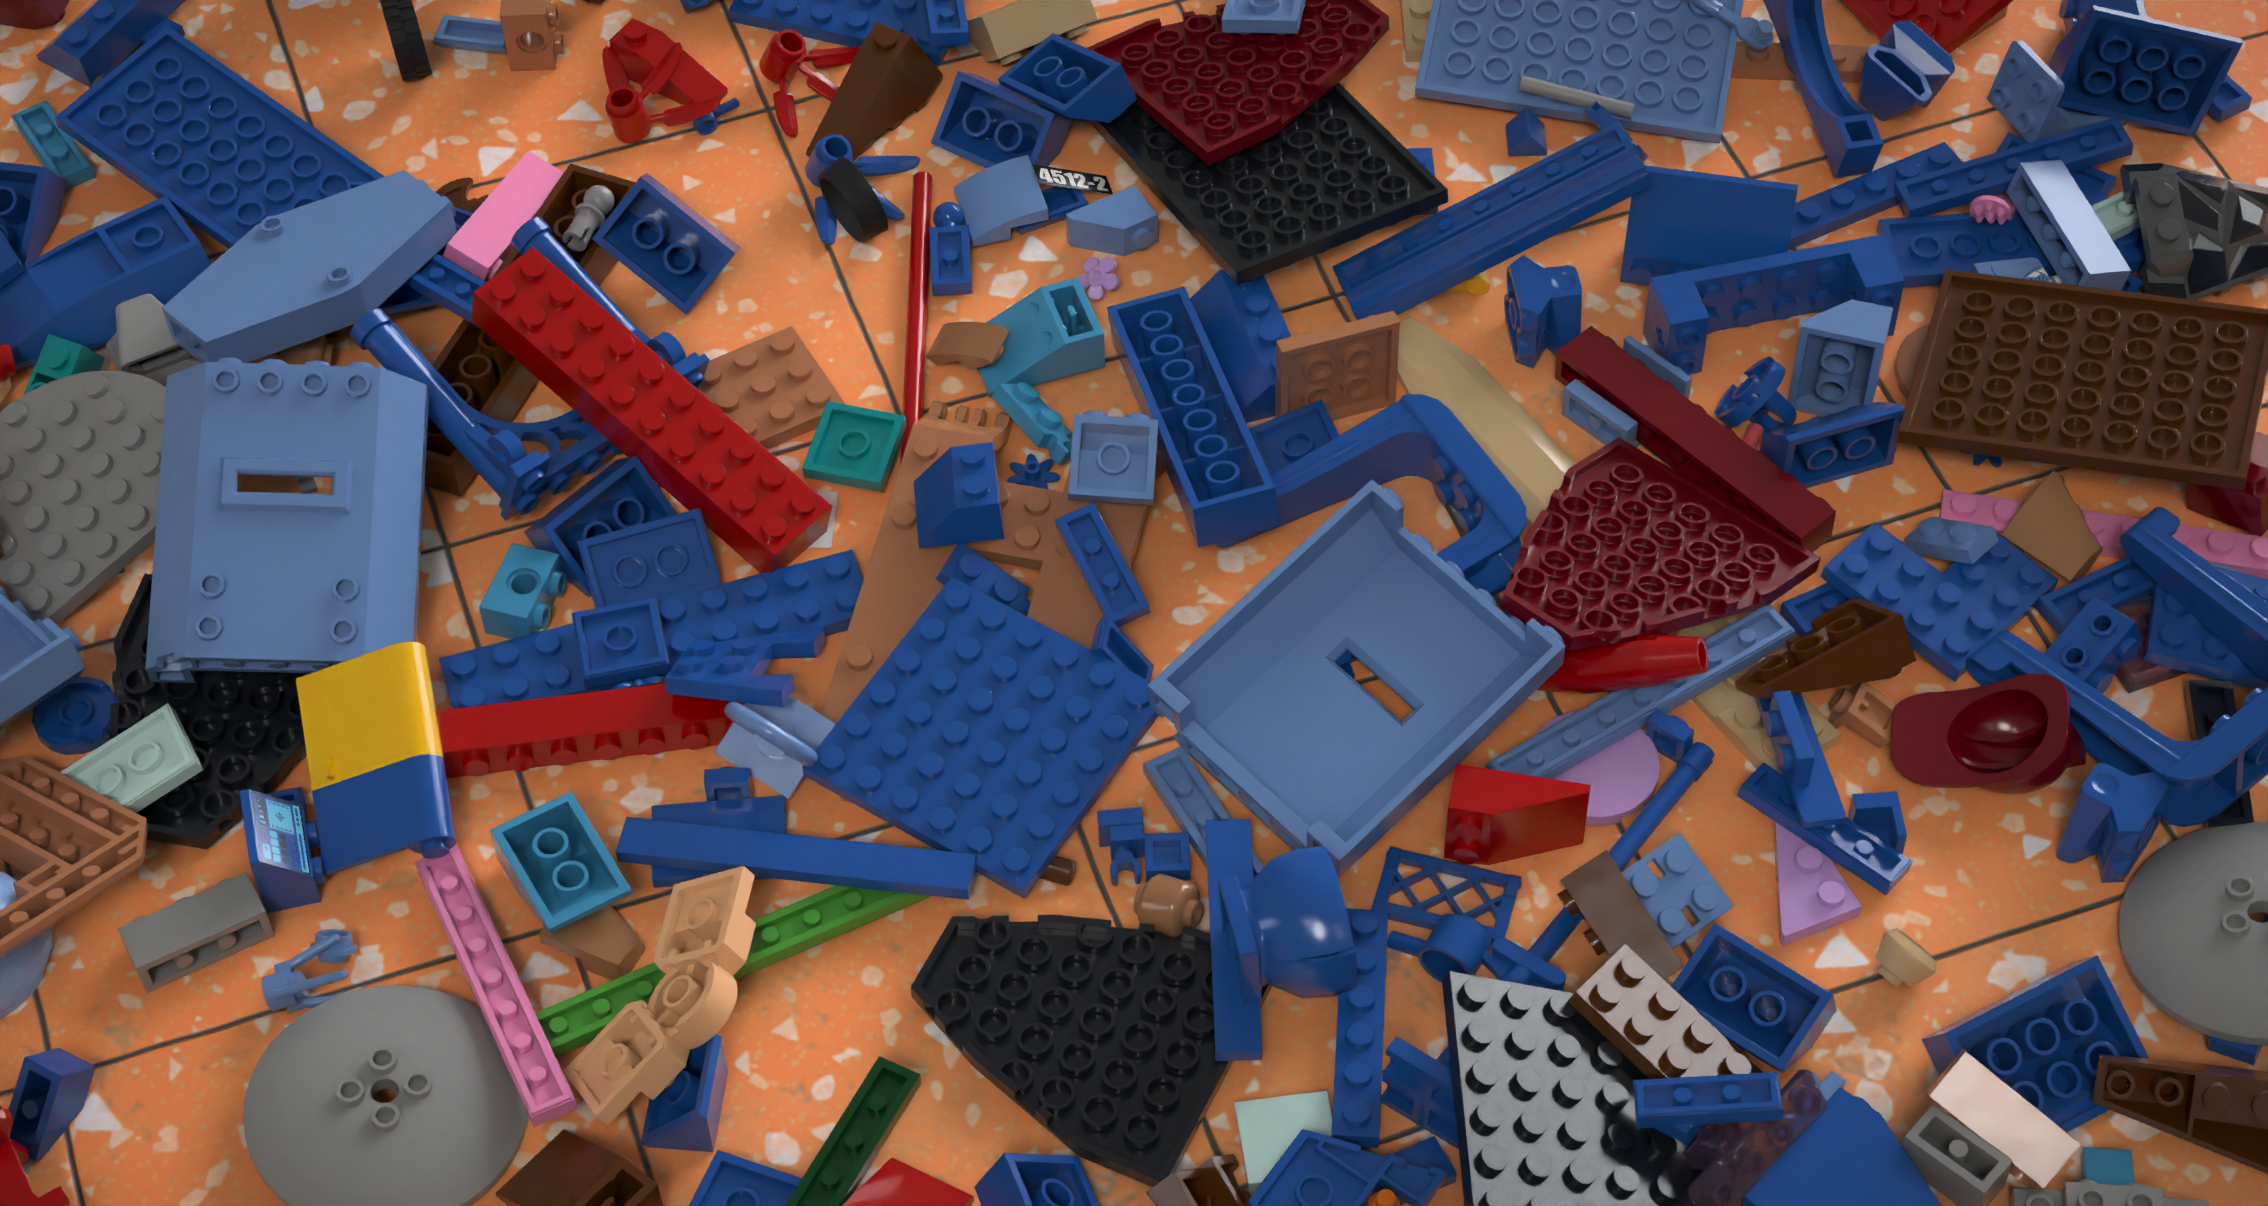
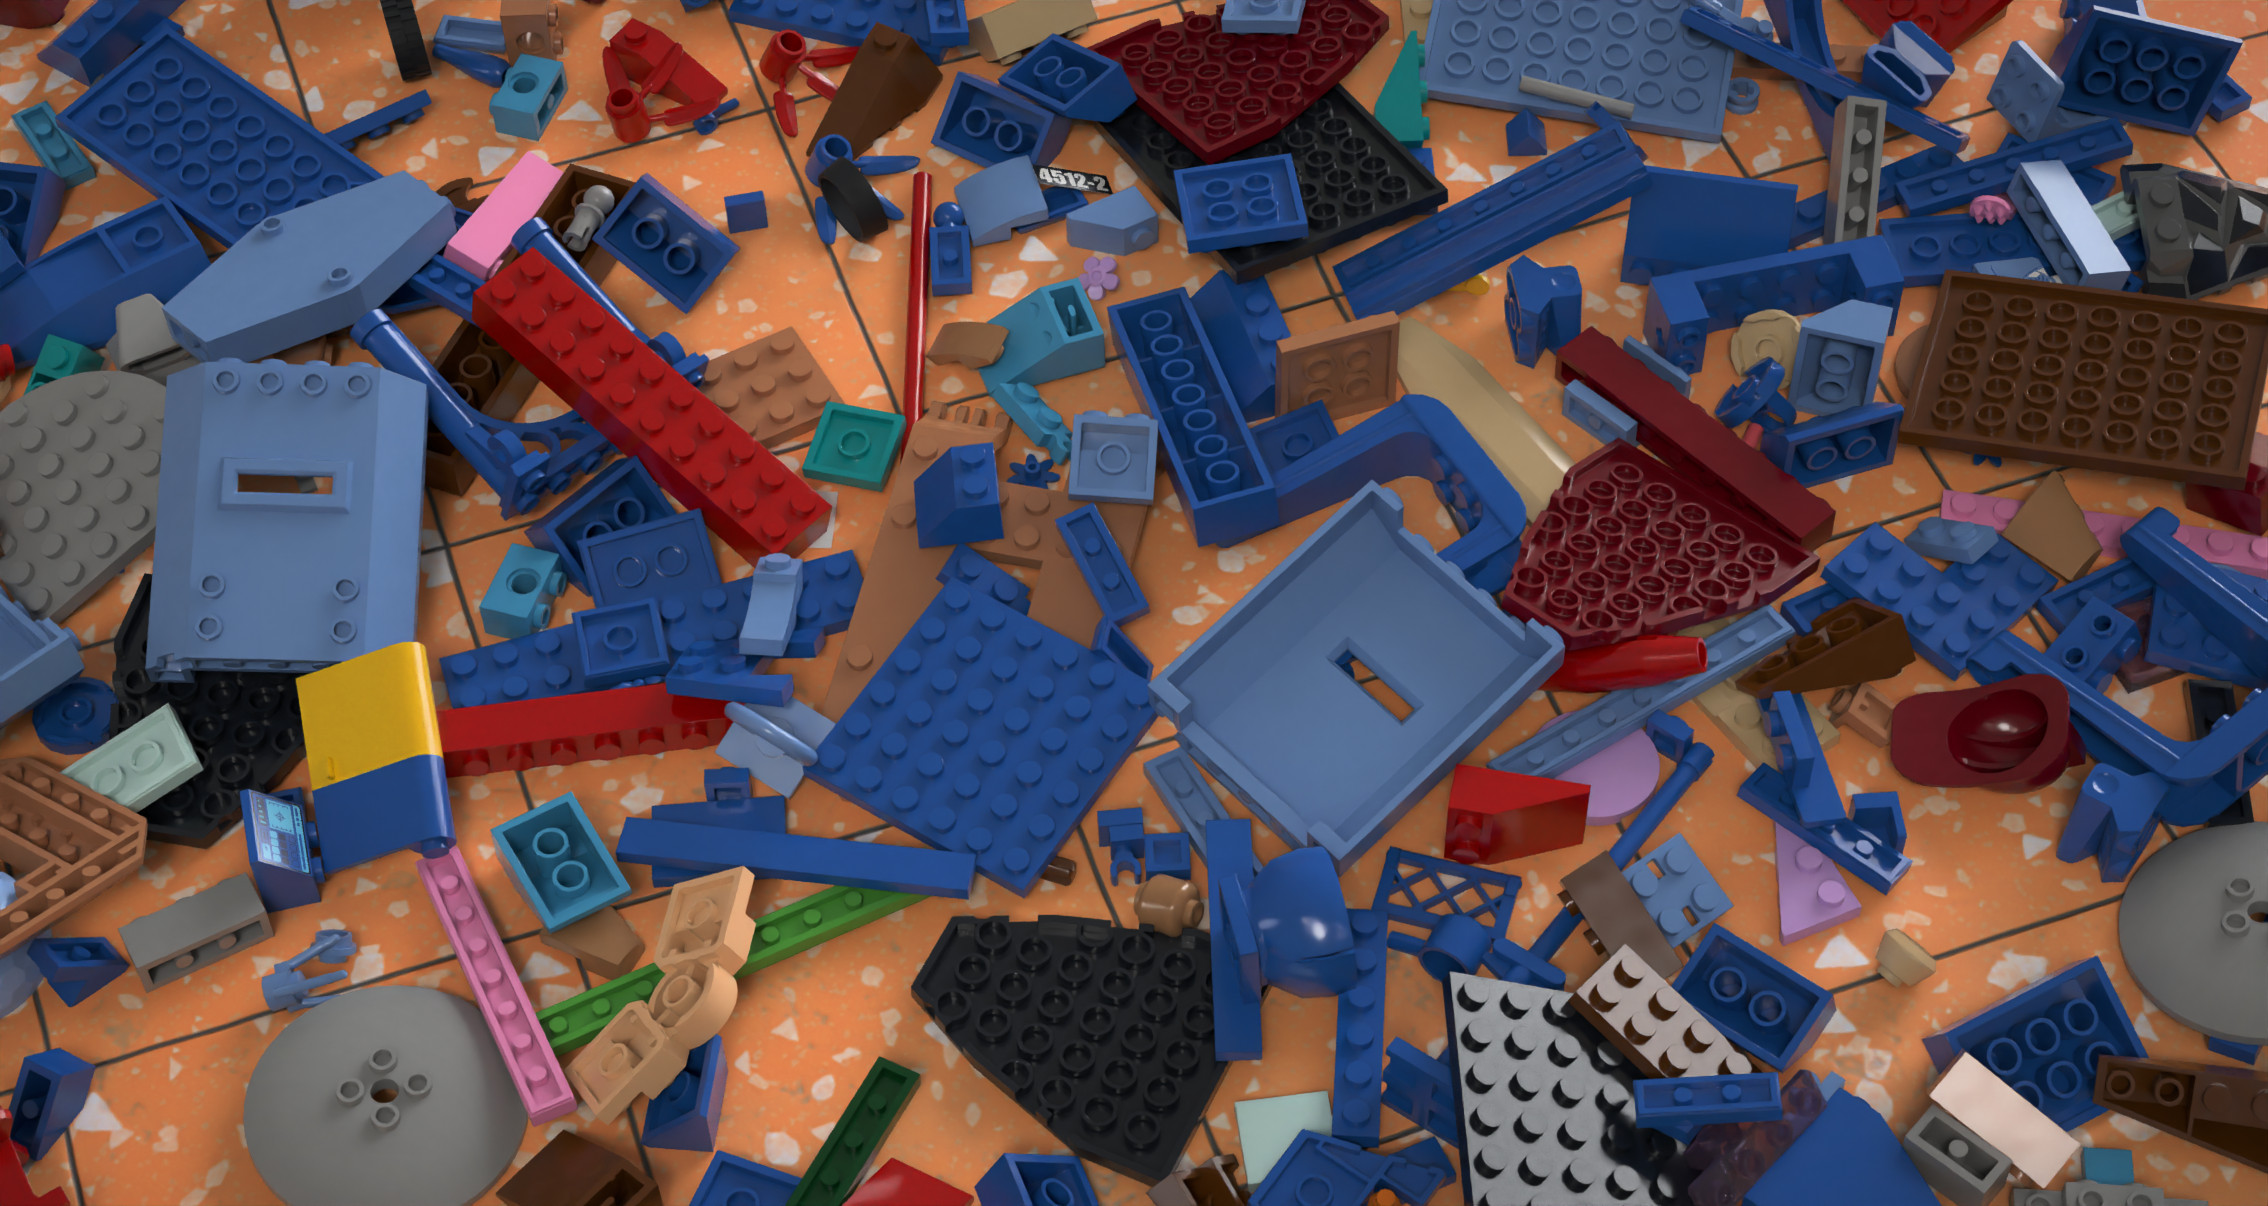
(77, 965): none -> blue slope
(377, 122): none -> blue plate
(478, 65): none -> blue piece
(529, 97): none -> dark azure brick
(746, 212): none -> blue tile
(772, 605): none -> medium blue slope
(1240, 203): none -> blue plate
(1402, 97): none -> teal slope
(1745, 87): none -> medium blue bush
(1766, 335): none -> tan tile
(1822, 77): none -> blue tile
(1854, 169): none -> light grey brick

